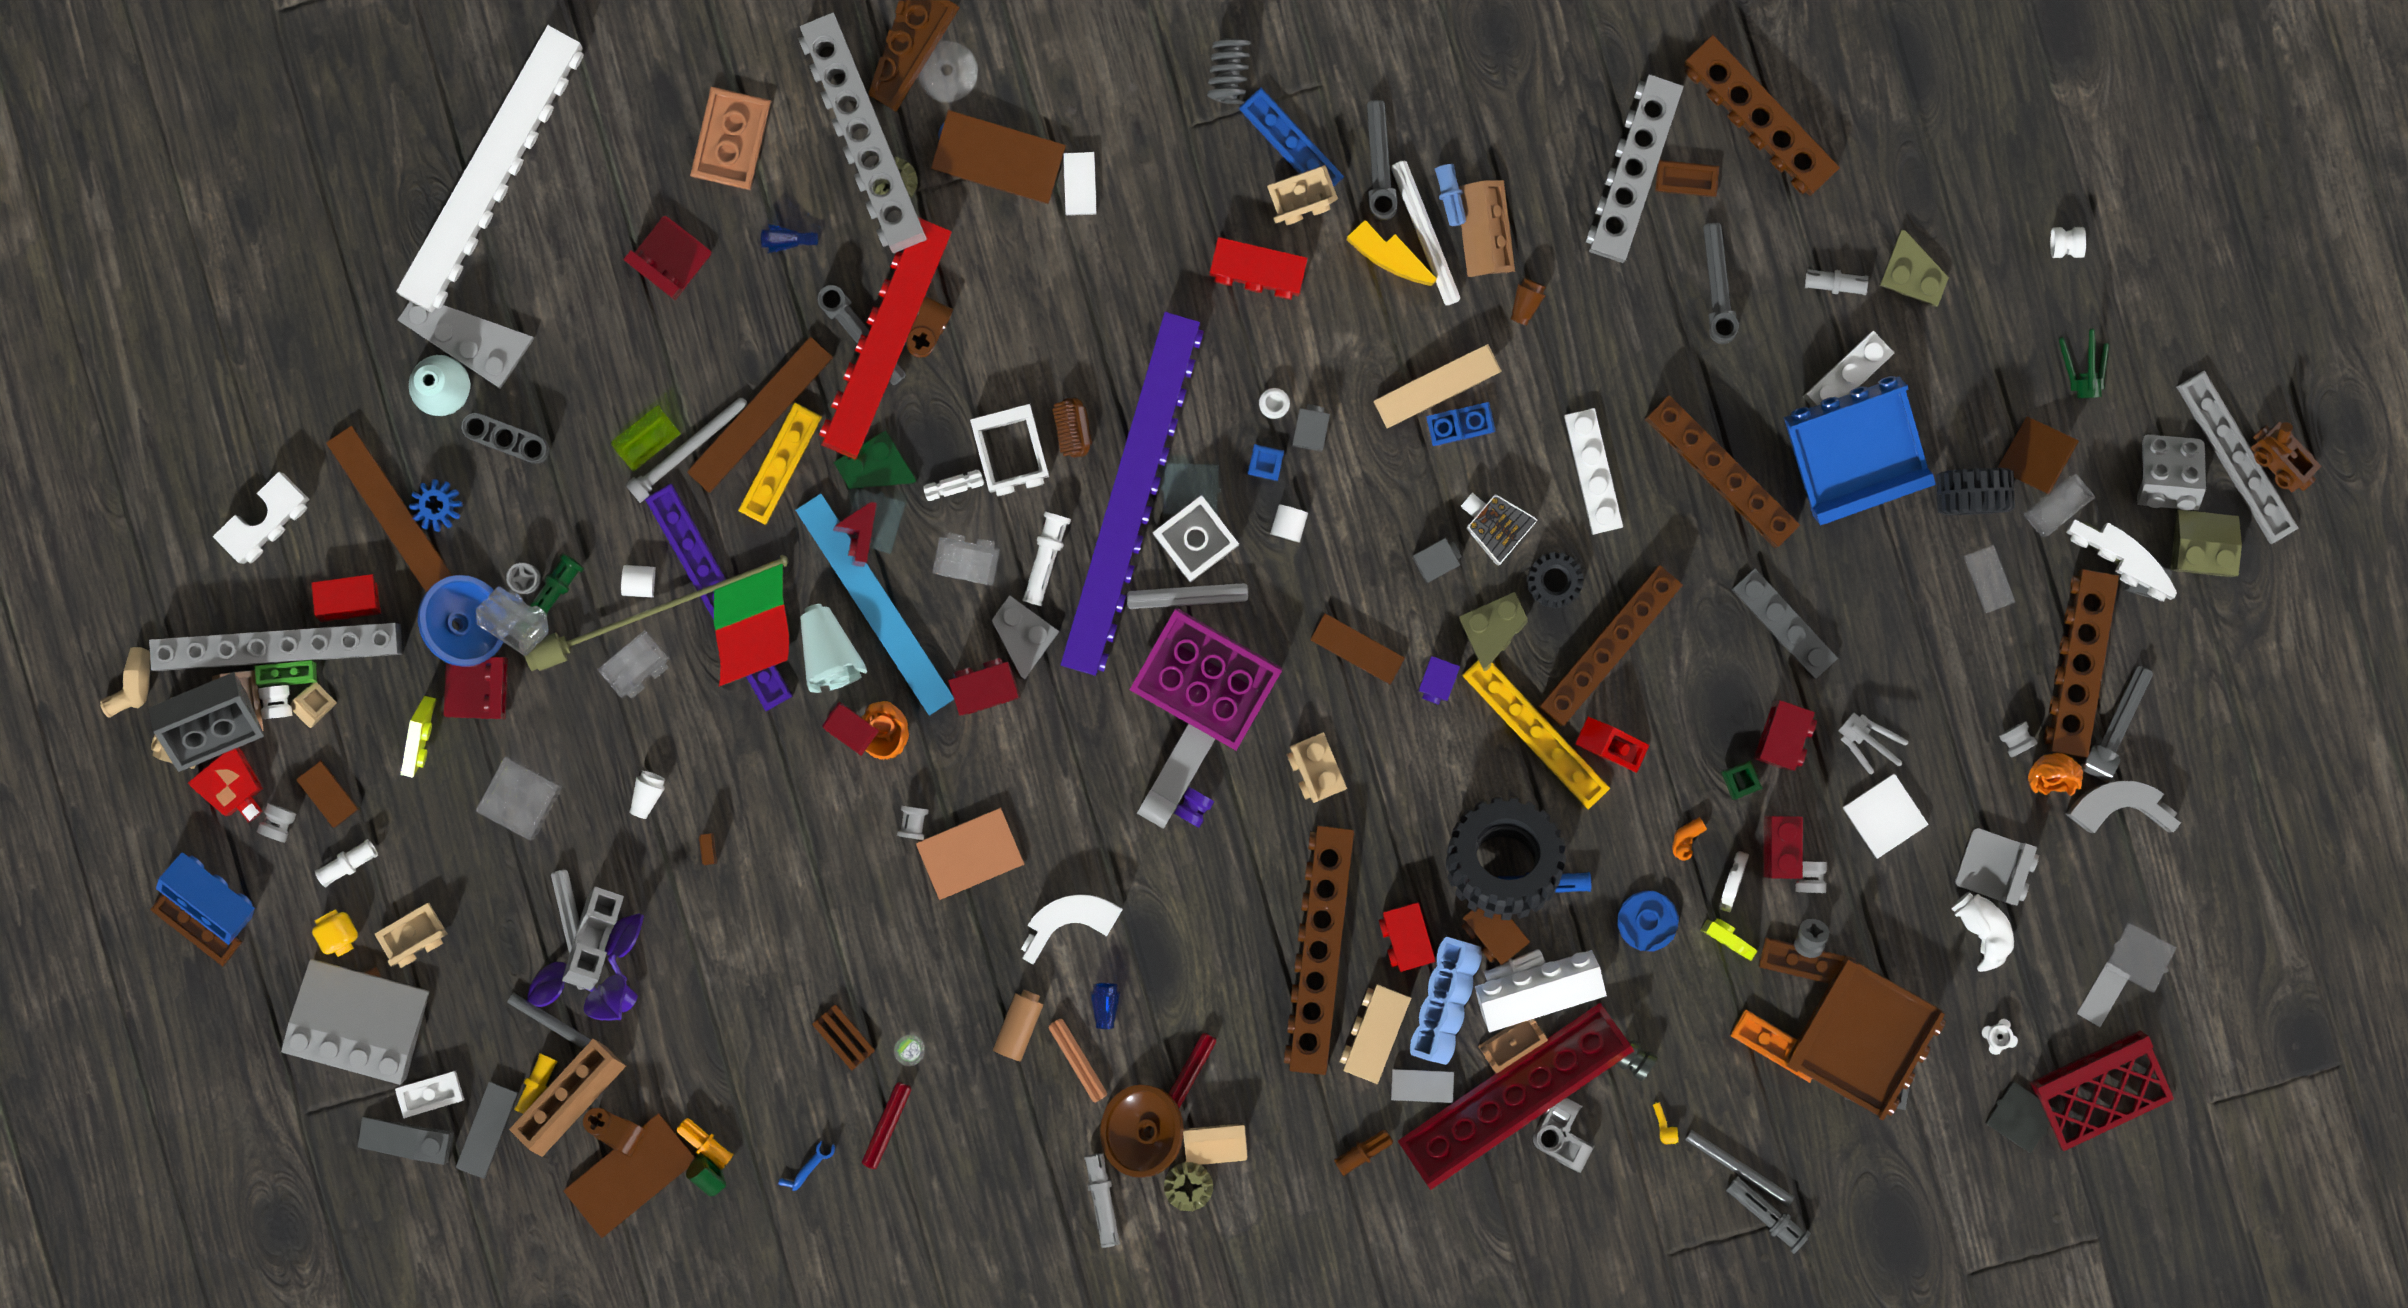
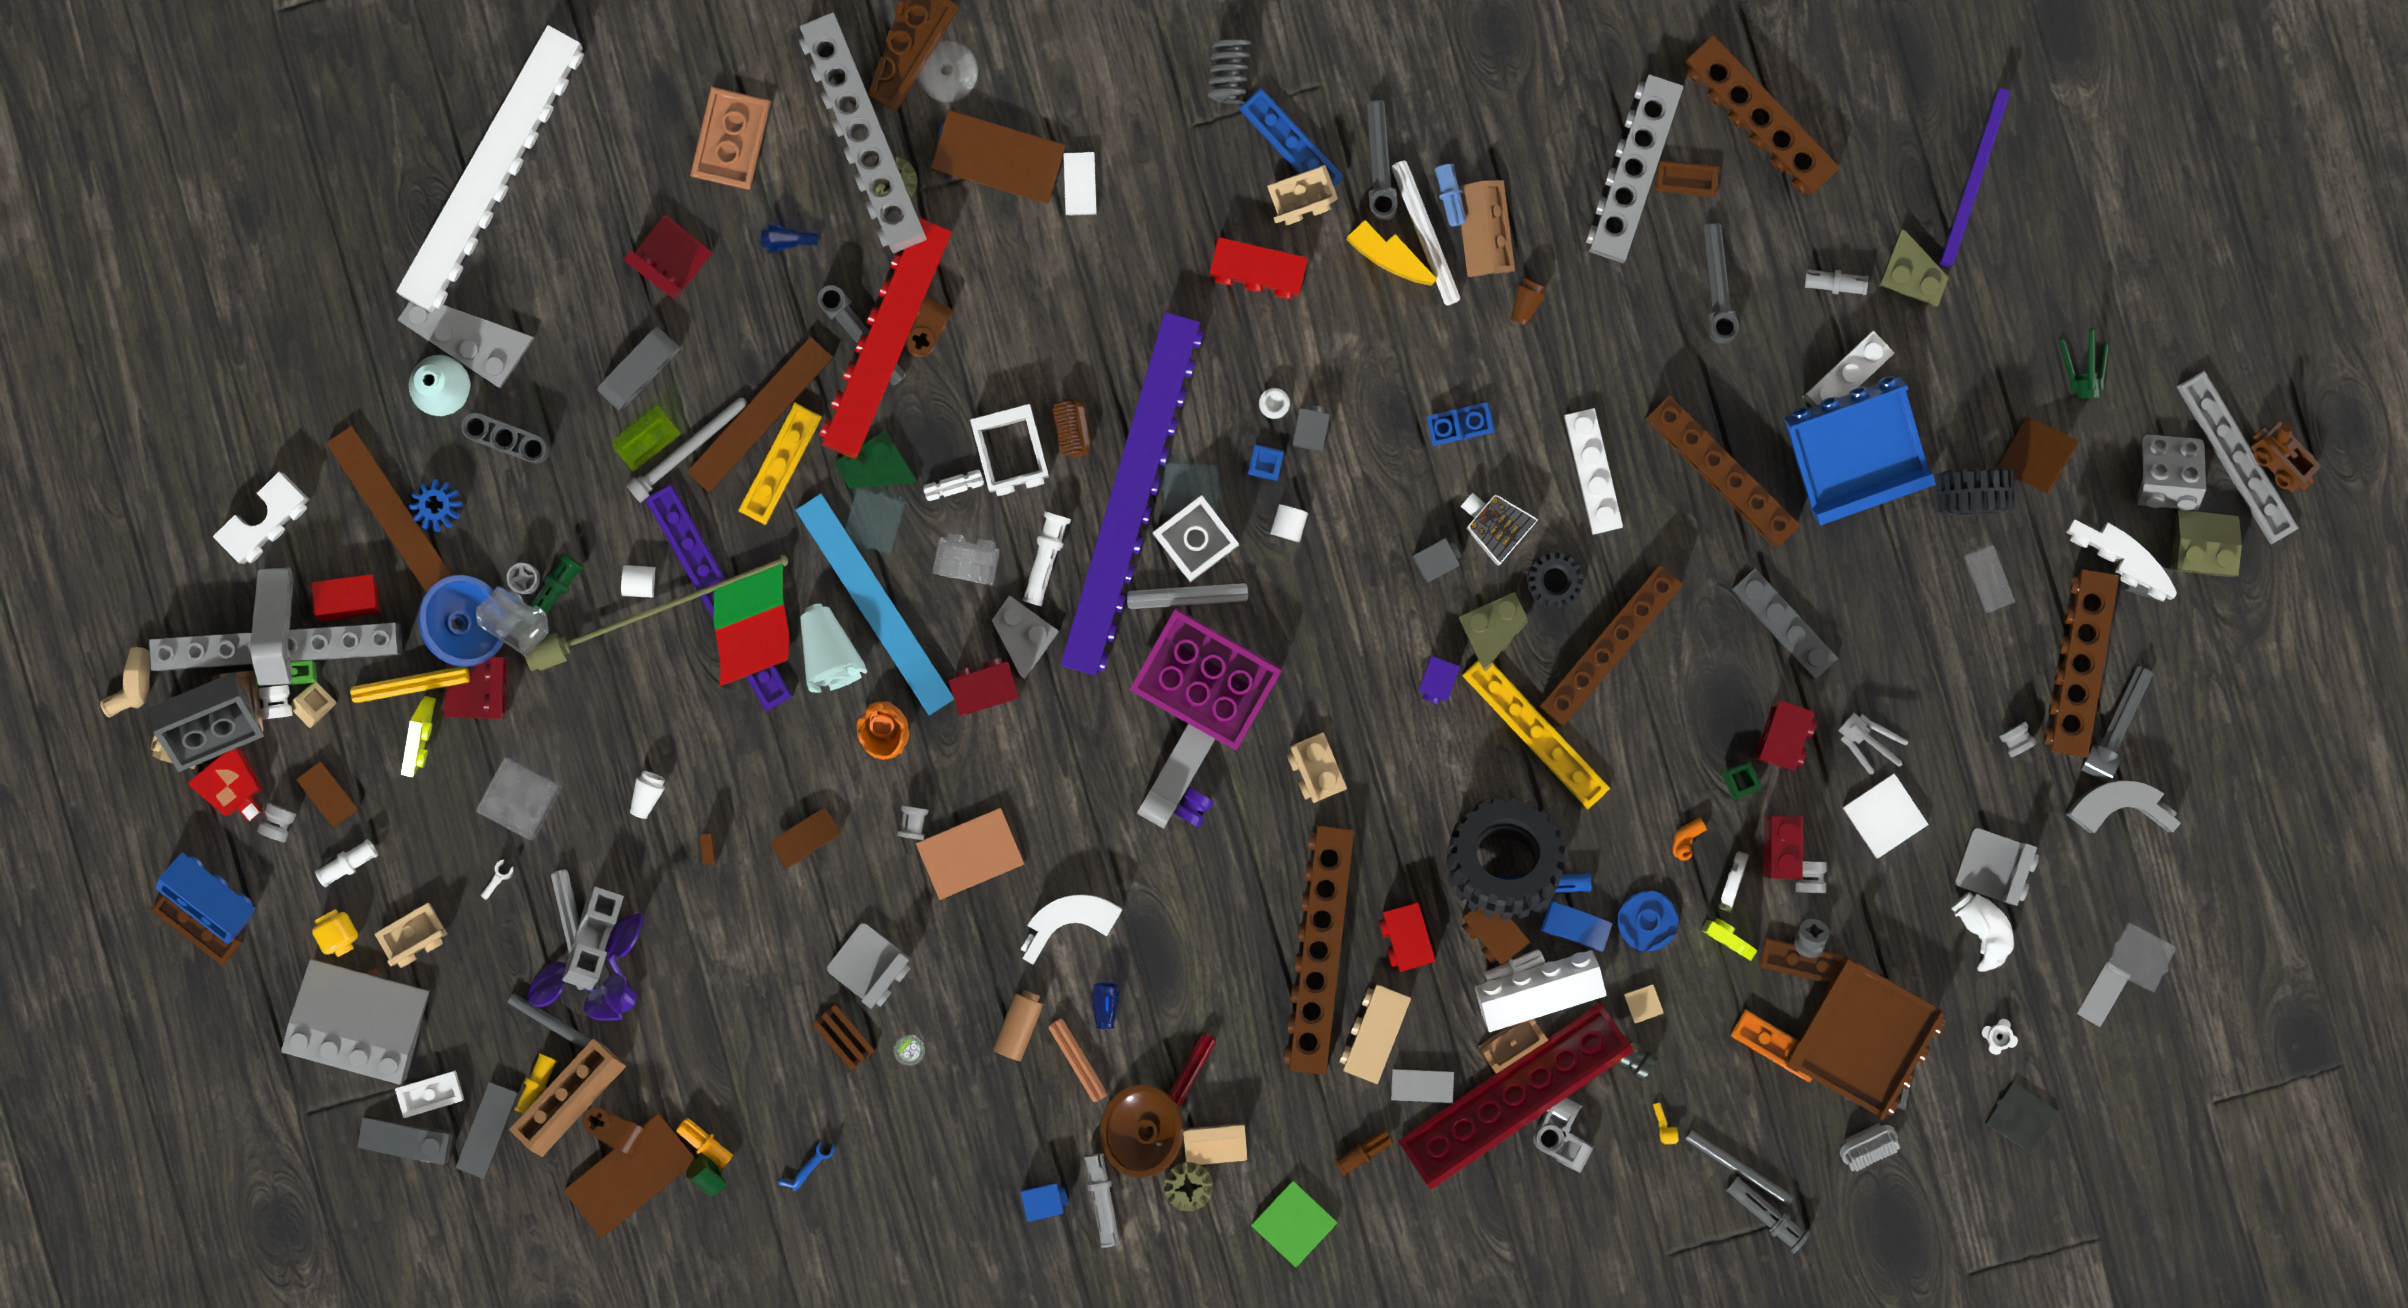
(272, 626): none -> light grey beam
(410, 684): none -> yellow axle
(496, 880): none -> white hand
(634, 665): clear brick -> none
(638, 368): none -> dark grey beam
(805, 838): none -> reddish brown slope
(850, 728): dark red slope -> none
(859, 524): dark red slope -> none
(869, 965): none -> light grey bracket
(886, 1125): dark red axle -> none
(1044, 1201): none -> blue brick
(1294, 1223): none -> bright green tile
(1357, 649): reddish brown tile -> none
(1437, 386): tan slope -> none
(1444, 1007): light blue brick -> none
(1576, 926): none -> blue slope
(1612, 744): red slope -> none
(1643, 1003): none -> tan tile
(1869, 1146): none -> light grey piece
(1974, 177): none -> dark purple tile
(2055, 773): orange hair -> none
(2059, 505): clear brick -> none
(2068, 242): white wheel -> none
(2096, 1065): dark red fence -> none

